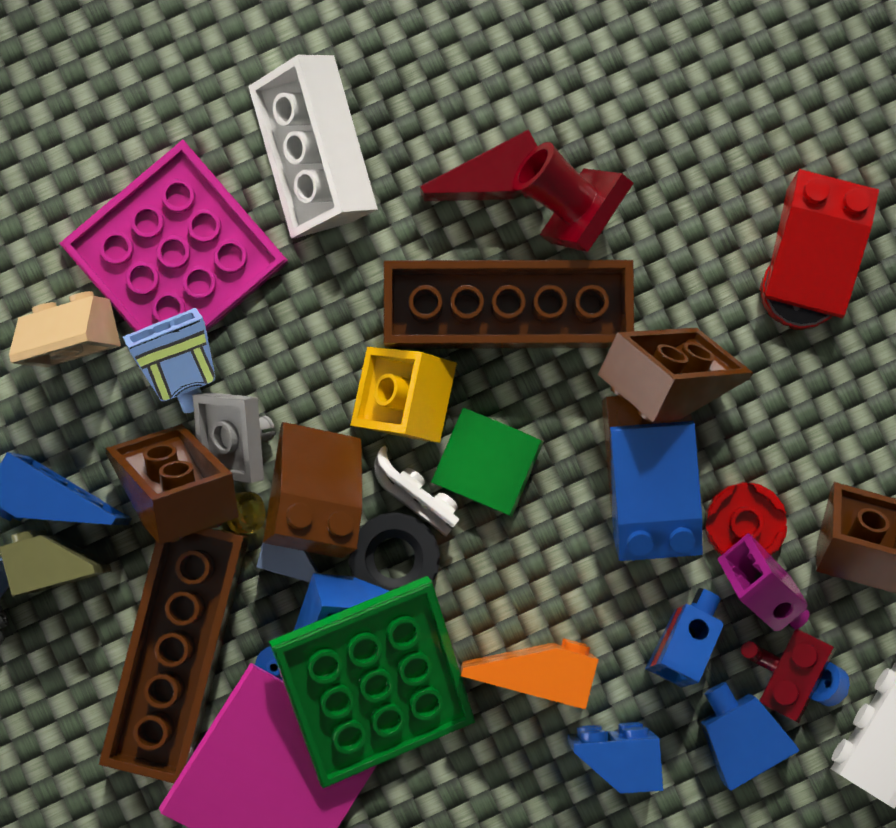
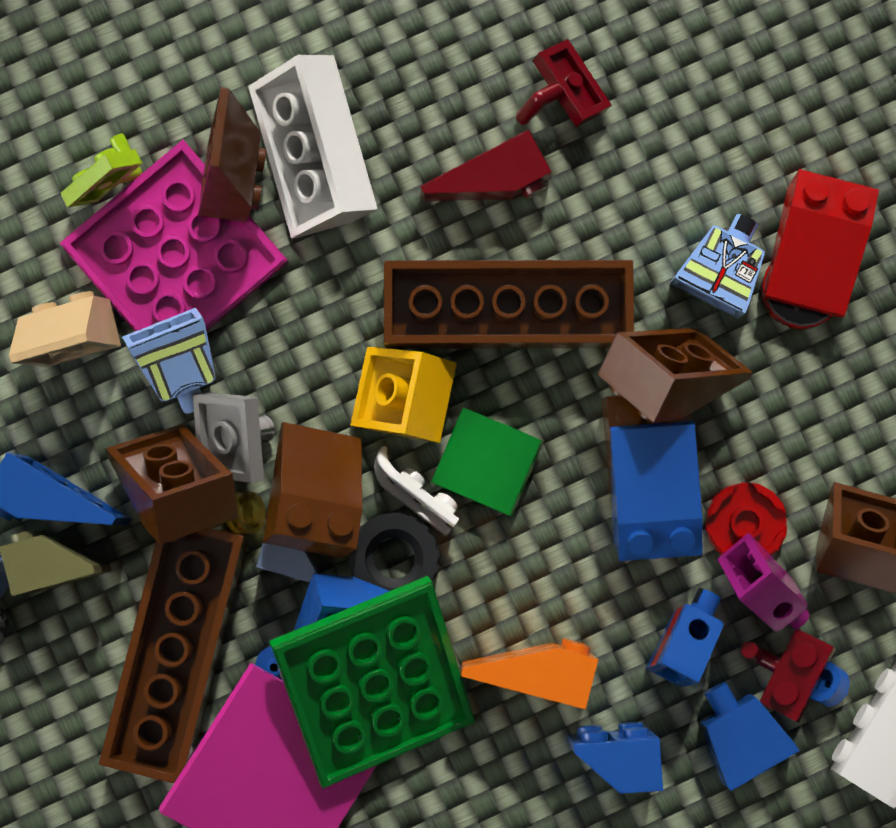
(110, 168): none -> lime plate
(231, 163): none -> reddish brown slope
(569, 83): none -> dark red plate
(579, 201): dark red plant -> none
(723, 267): none -> torso

